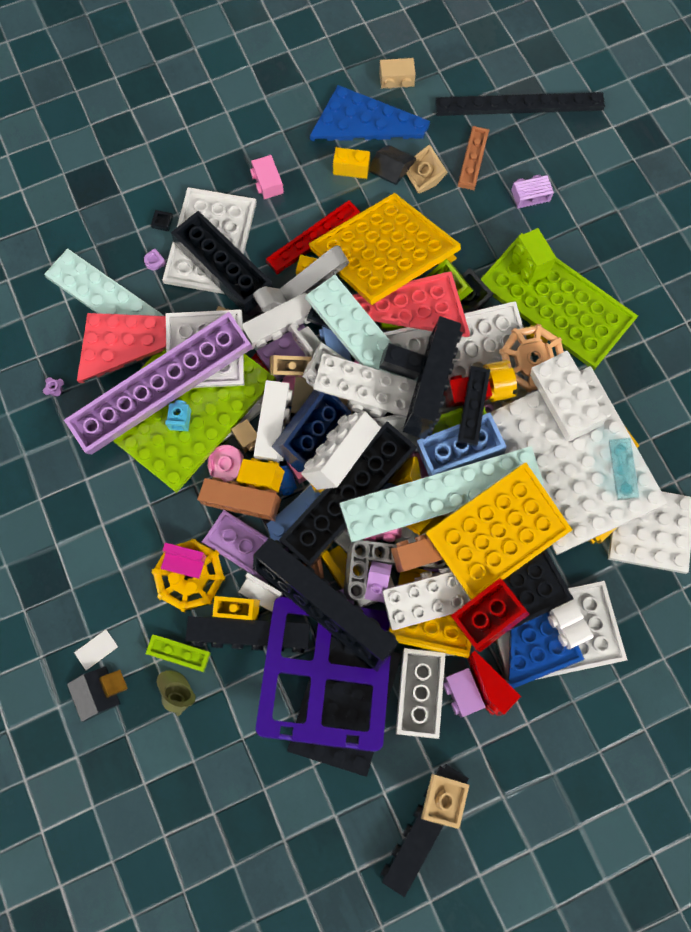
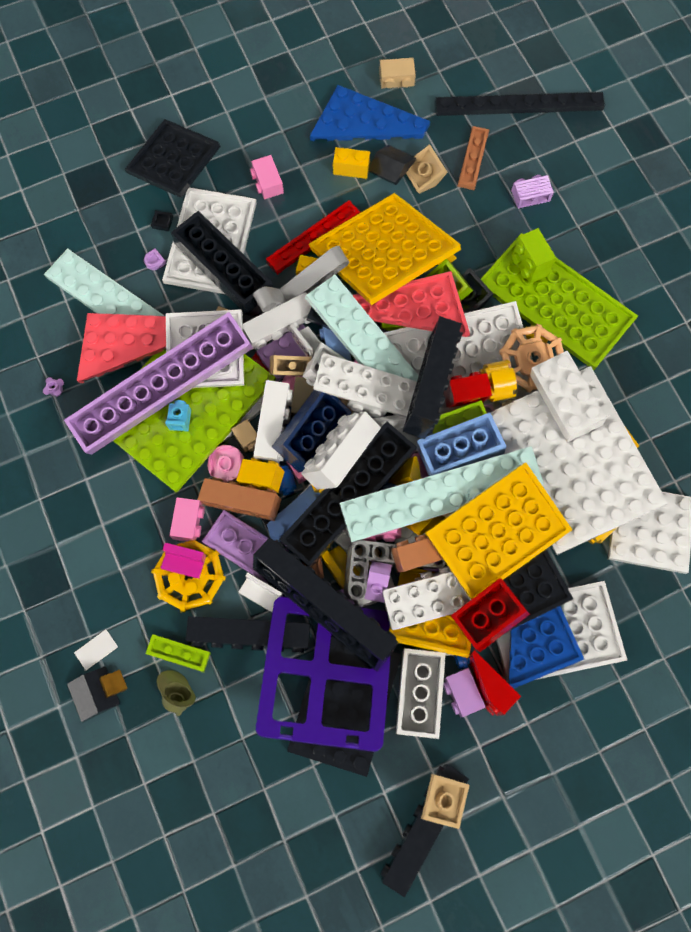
(172, 158): none -> black plate
(186, 519): none -> bright pink brick
(236, 608): yellow brick -> none
(402, 361): black brick -> none
(462, 662): none -> blue plate
(473, 406): black tile -> none
(570, 625): white brick -> none
(623, 469): clear light blue plate -> none

